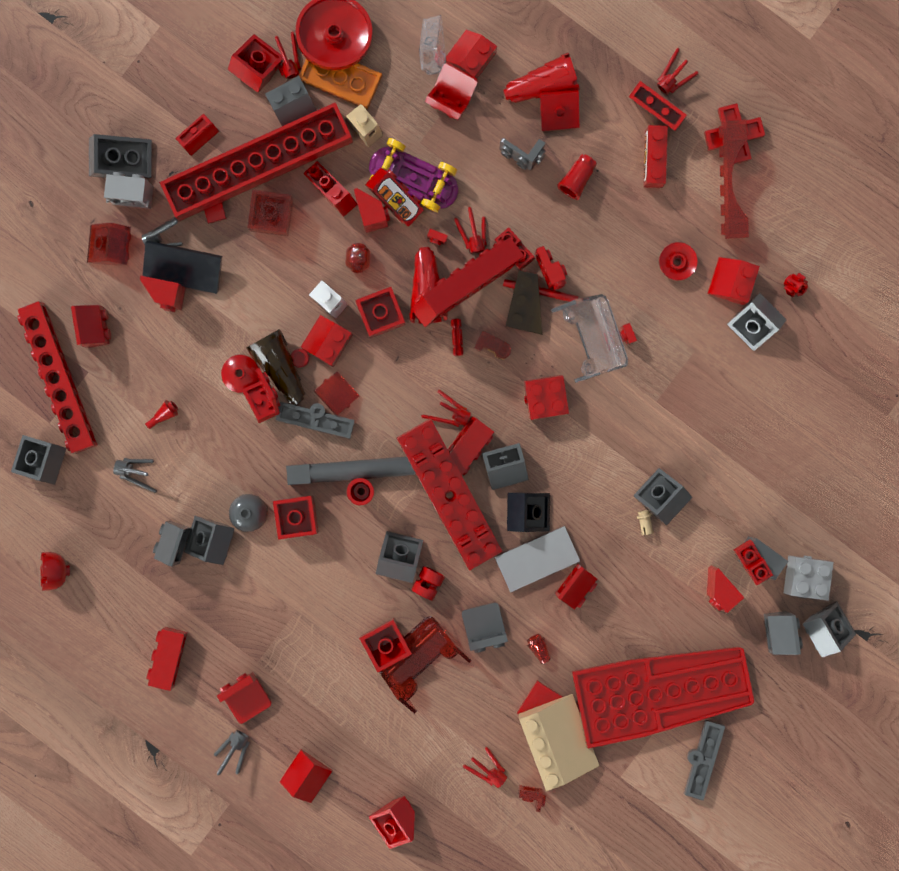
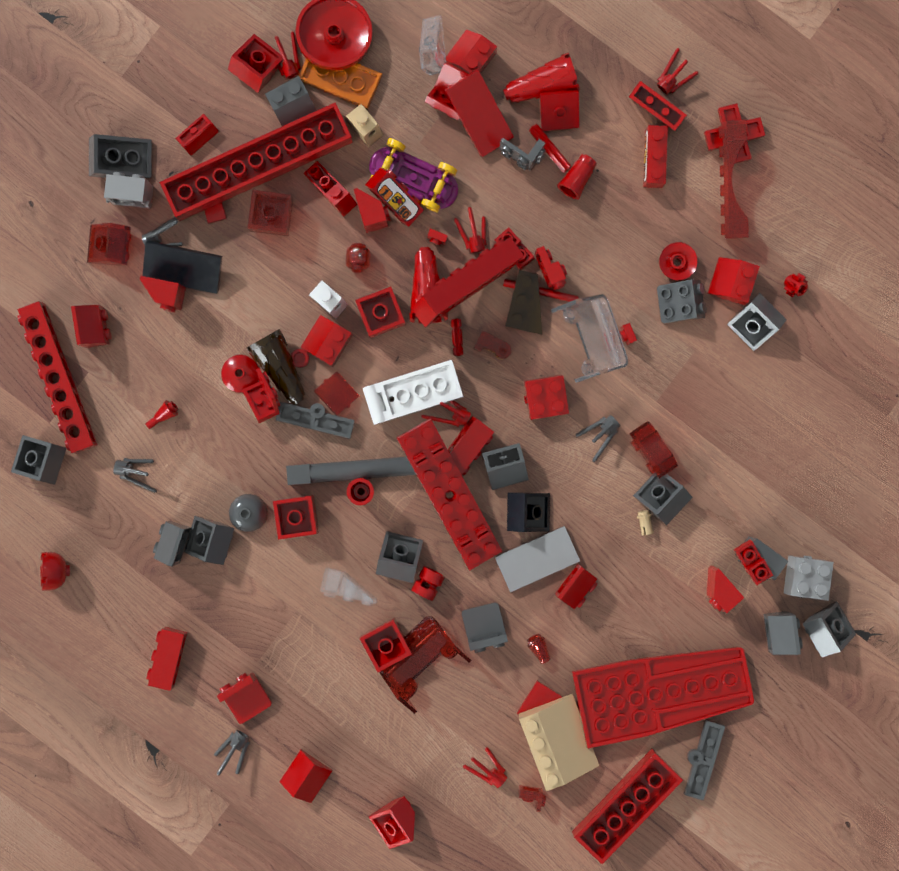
(342, 584): none -> clear slope
(413, 392): none -> white hinge
(478, 113): none -> red tile
(550, 148): none -> red axle
(608, 426): none -> dark grey plant
(626, 806): none -> red brick
(653, 450): none -> clear red brick
(681, 301): none -> dark grey bracket

